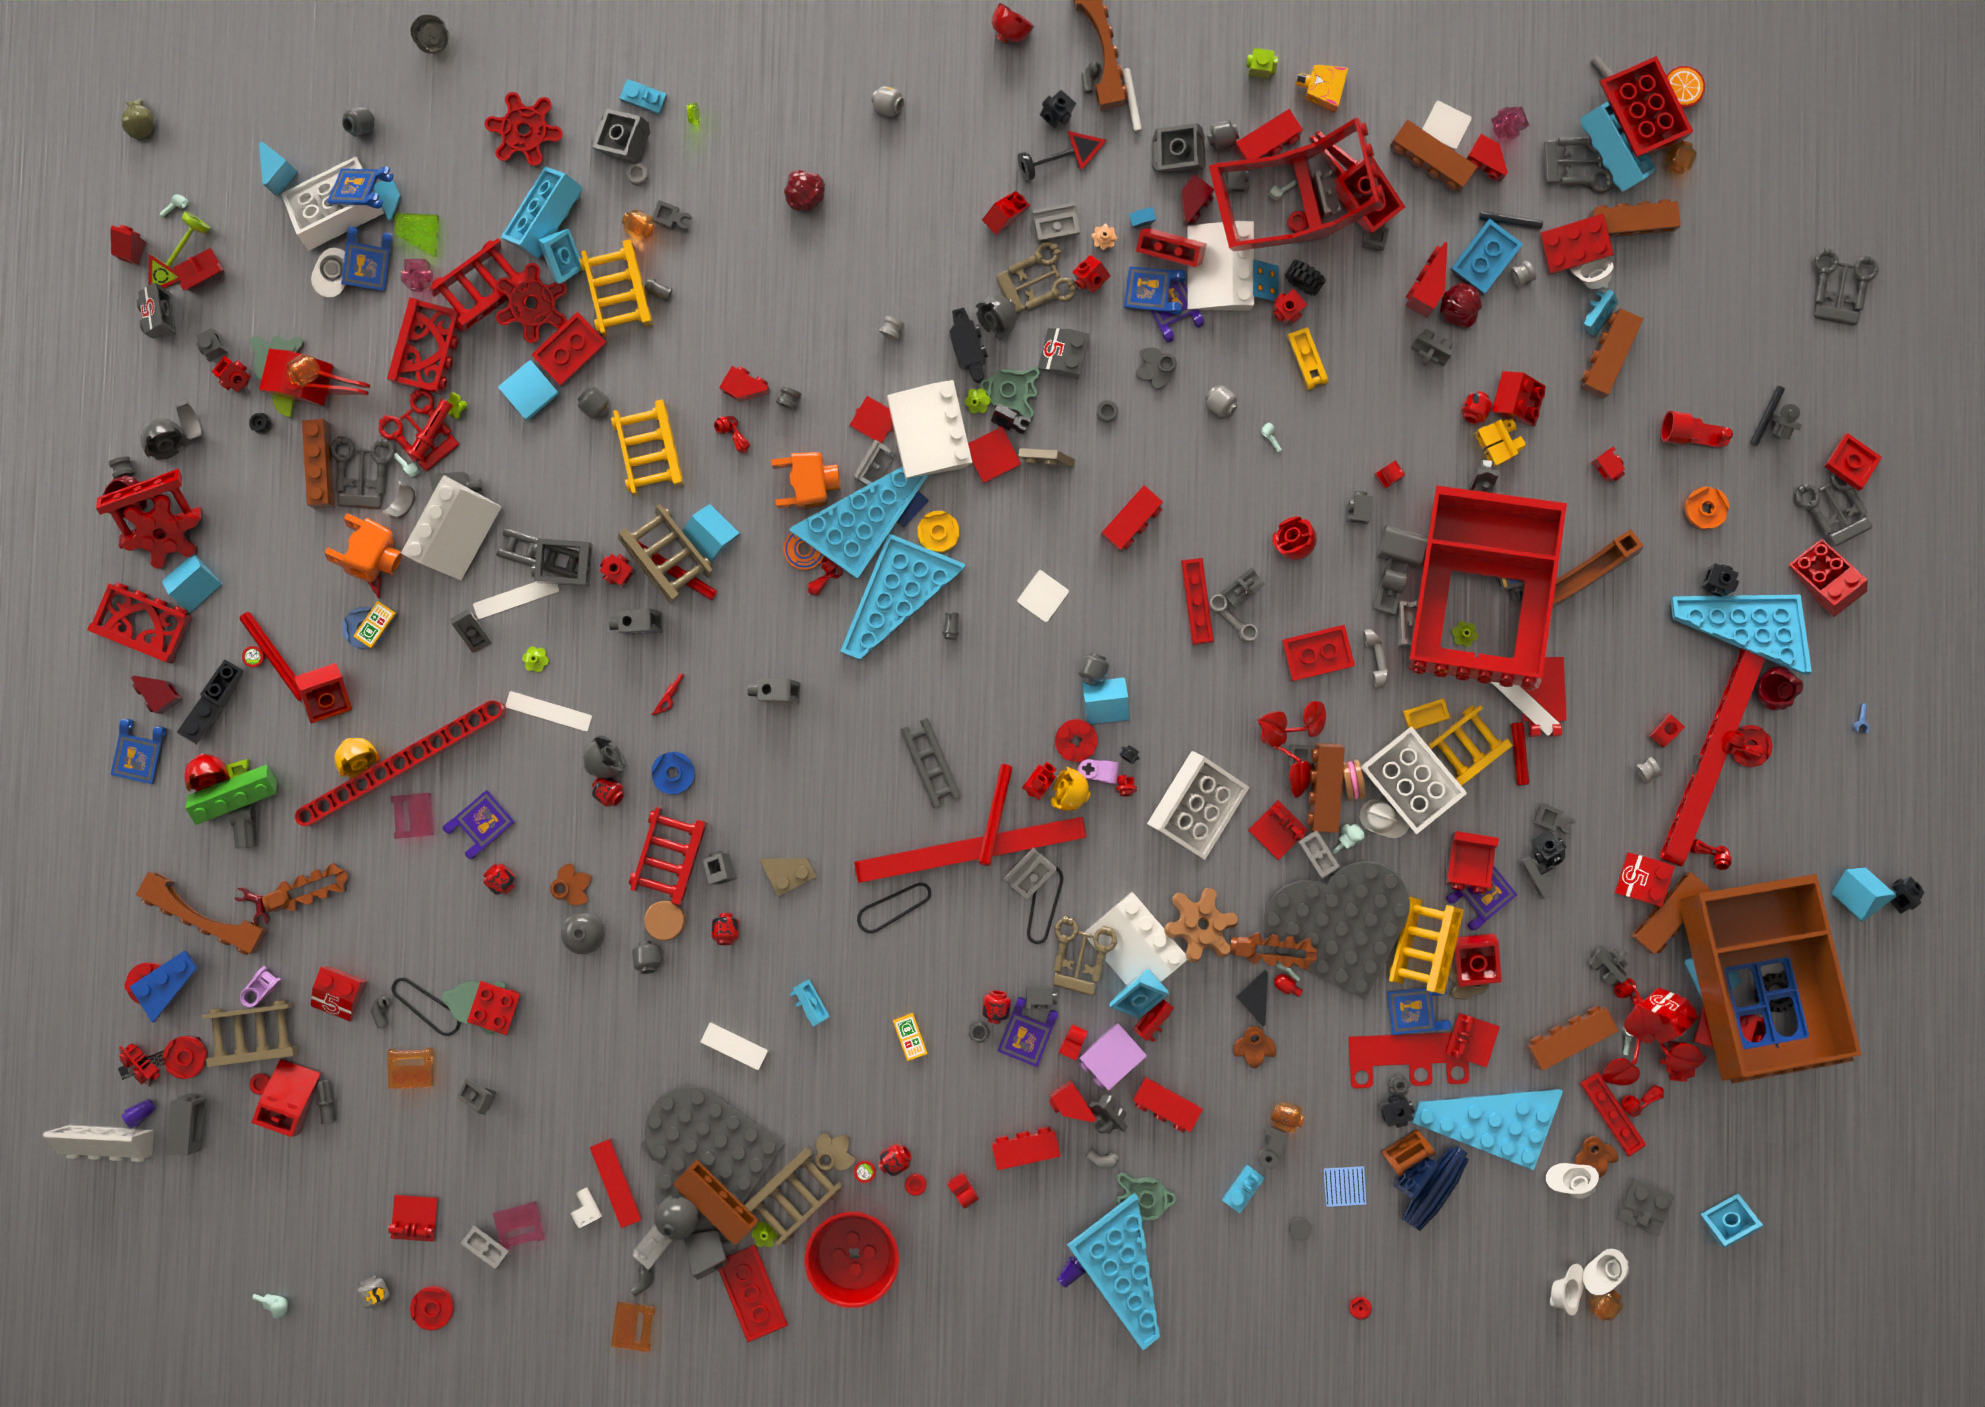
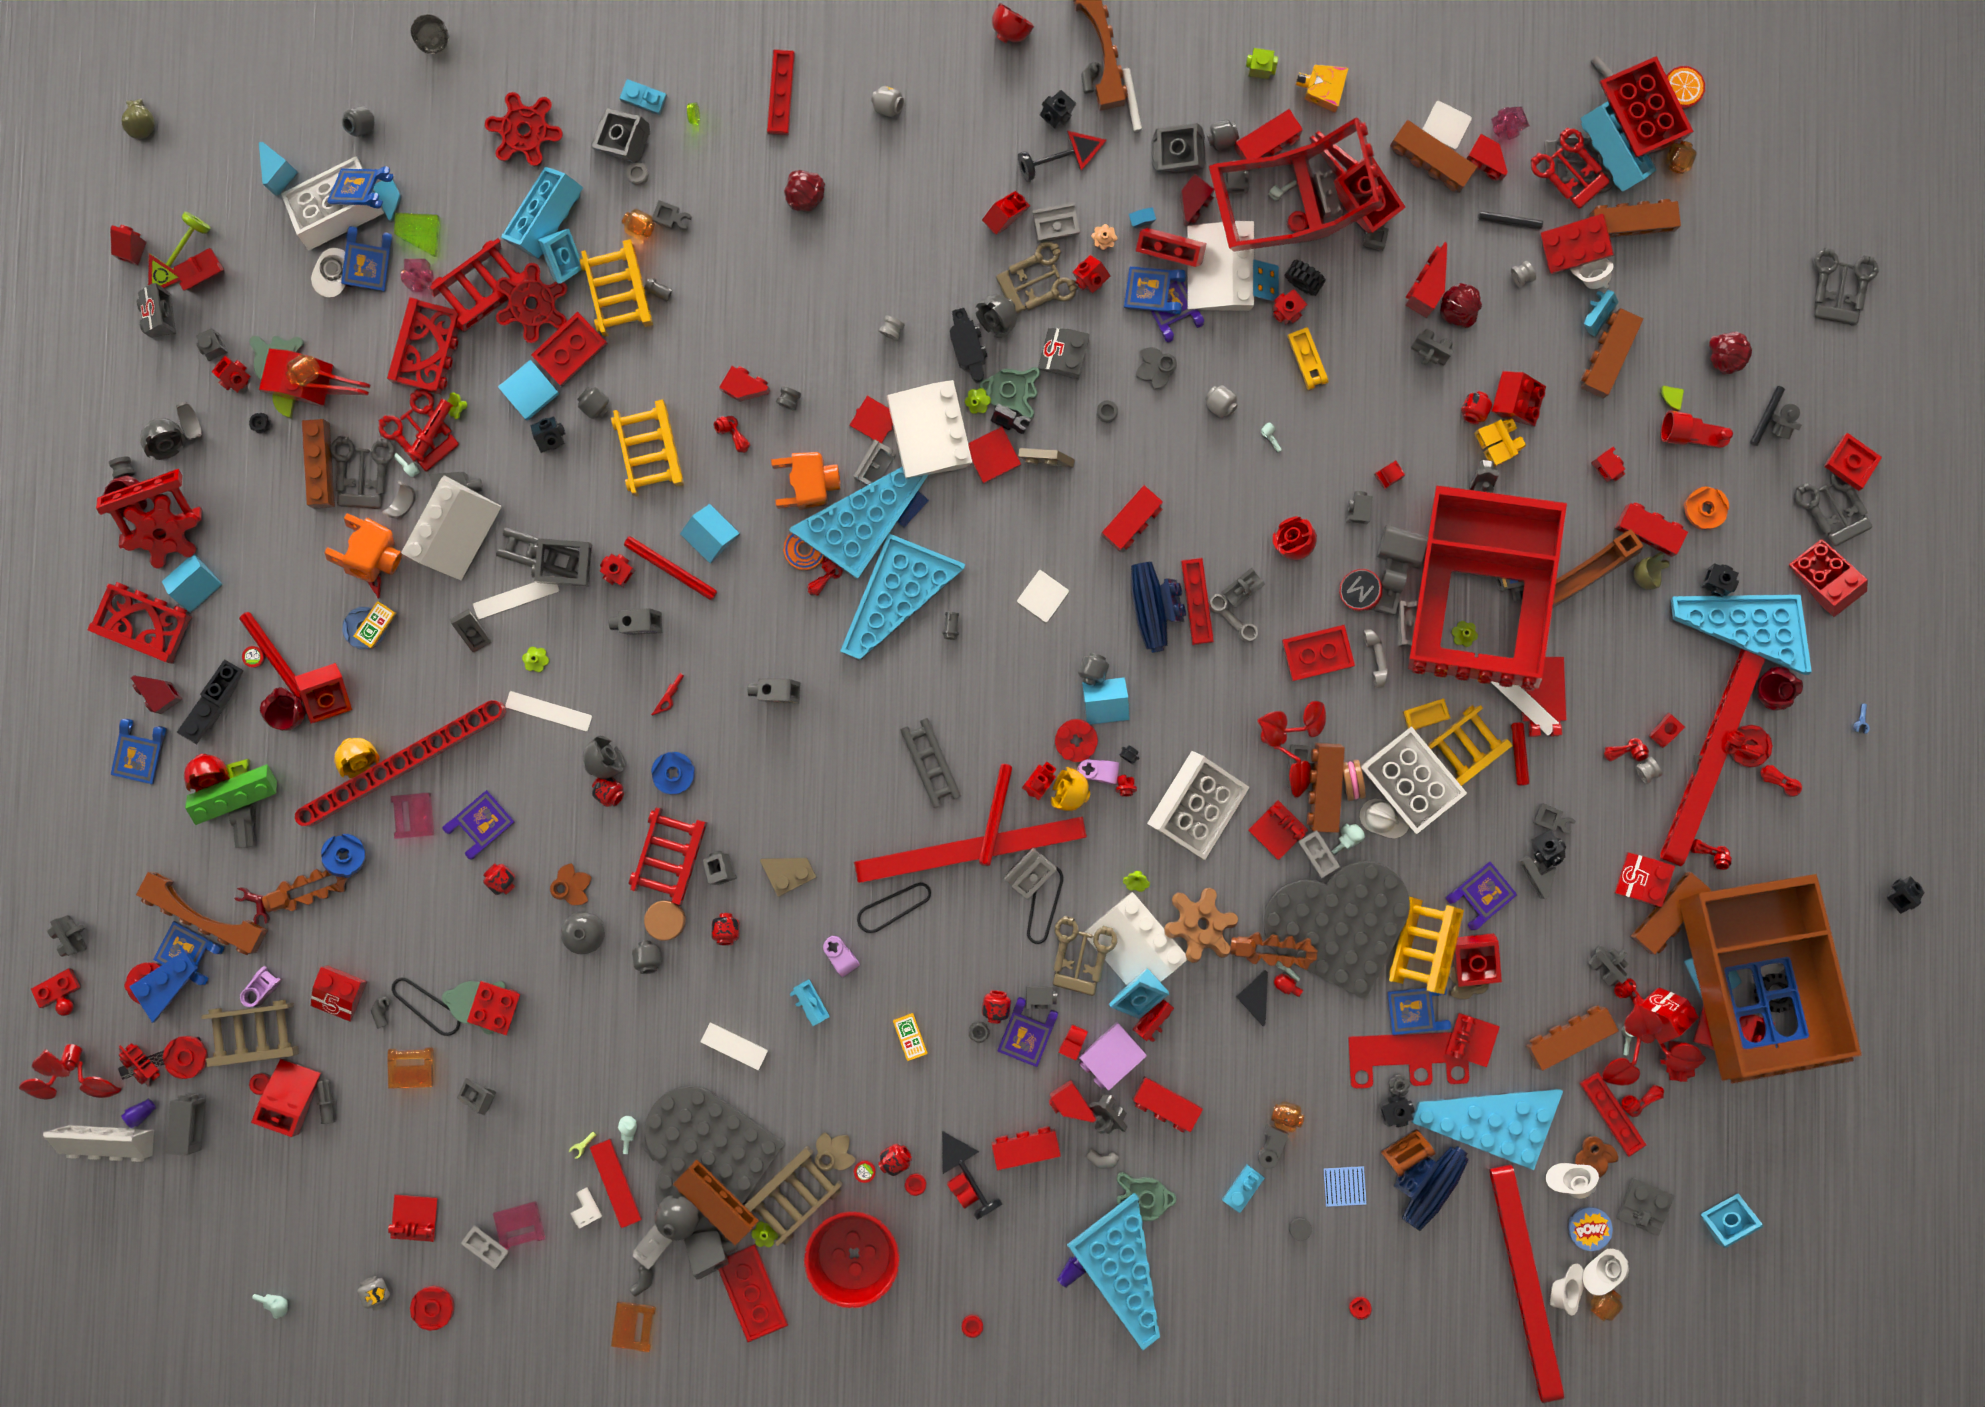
(51, 1066): none -> red plant
(55, 990): none -> red plate
(68, 934): none -> dark grey hips
(177, 200): light aqua hand -> none
(181, 939): none -> blue flag
(282, 710): none -> dark red hair
(345, 867): none -> blue plate
(548, 434): none -> black brick
(582, 1145): none -> yellowish green hand
(627, 1127): none -> light aqua piece
(657, 573): dark tan fence -> none
(781, 92): none -> red tile
(843, 959): none -> lavender piece
(938, 531): yellow tile -> none
(955, 1153): none -> black piece
(972, 1326): none -> red tile
(1136, 881): none -> lime plant
(1155, 605): none -> dark blue plate
(1254, 1050): dark orange plate -> none
(1361, 590): none -> black tile
(1471, 862): red panel -> none
(1486, 256): dark azure plate -> none
(1526, 1283): none -> red beam
(1565, 189): none -> red piece
(1590, 1228): none -> tile
(1638, 752): none -> red piece
(1648, 571): none -> olive piece
(1652, 529): none -> red brick
(1672, 397): none -> lime tile
(1730, 352): none -> dark red hair
(1773, 775): none -> red piece
(1862, 893): medium azure slope -> none

